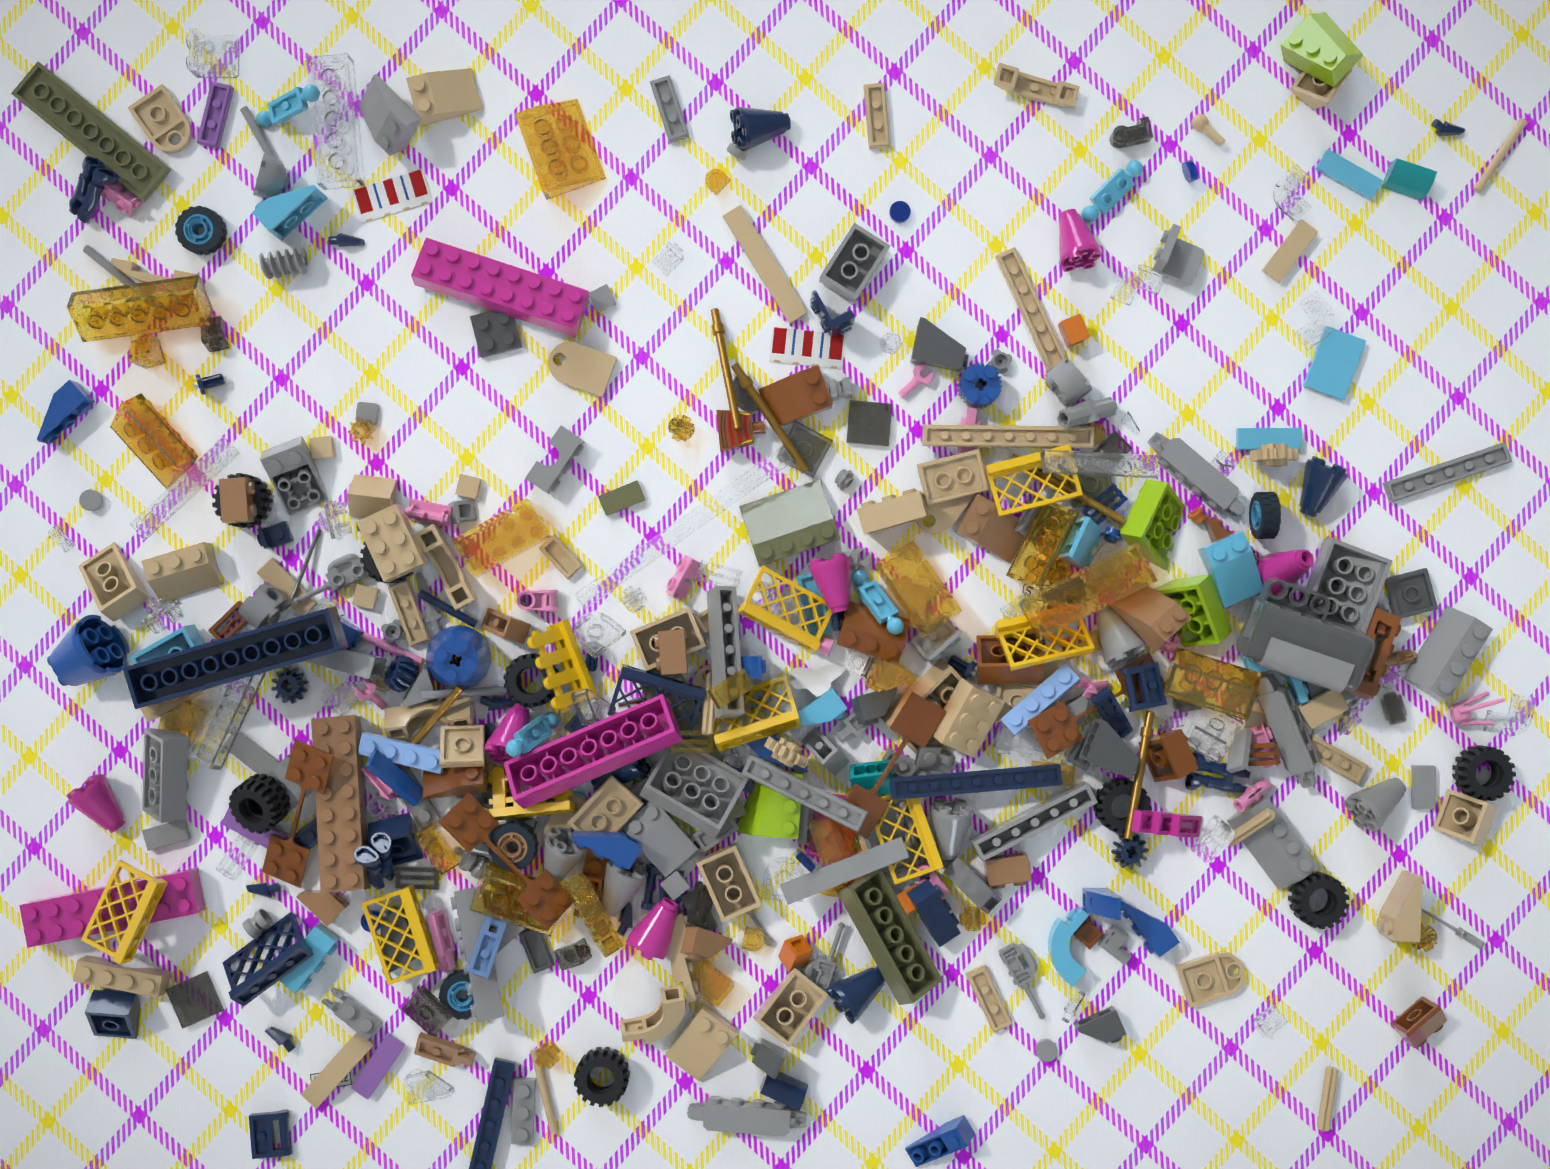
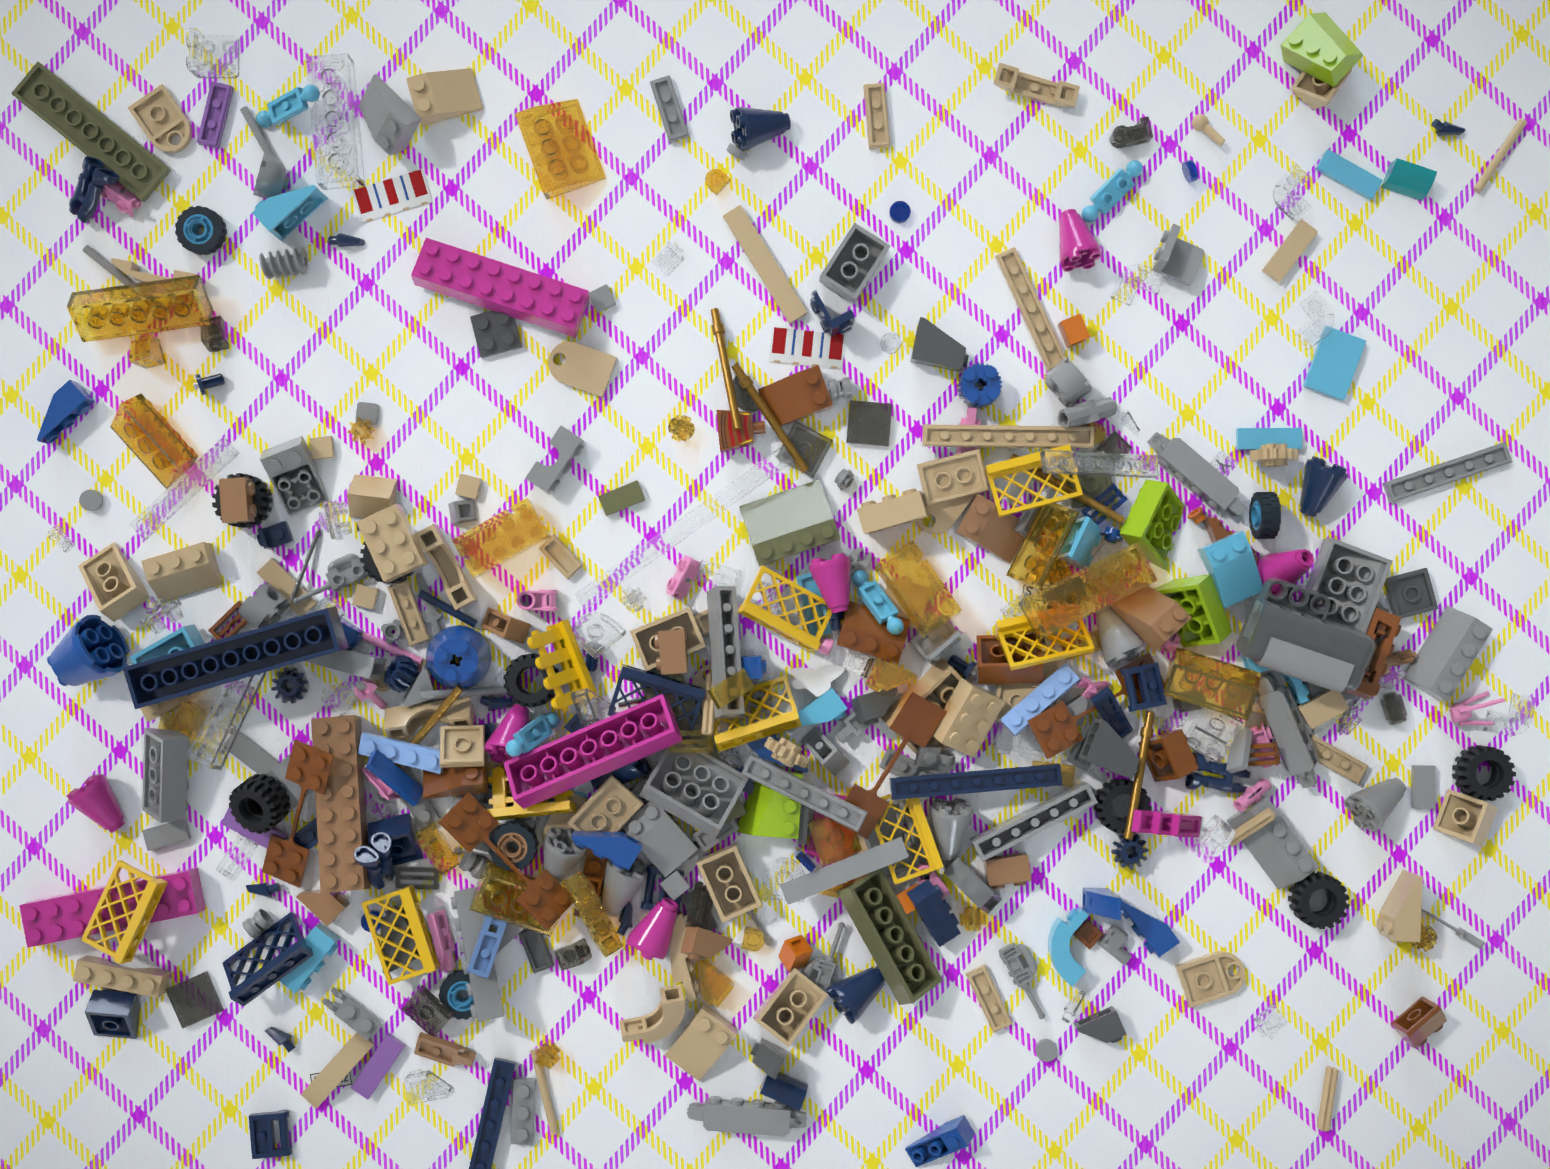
(429, 512): bright pink hinge -> none
(596, 1093): black tyre -> none
(868, 774): teal brick -> none
(915, 381): bright pink bar -> none
(998, 355): light grey plate -> none

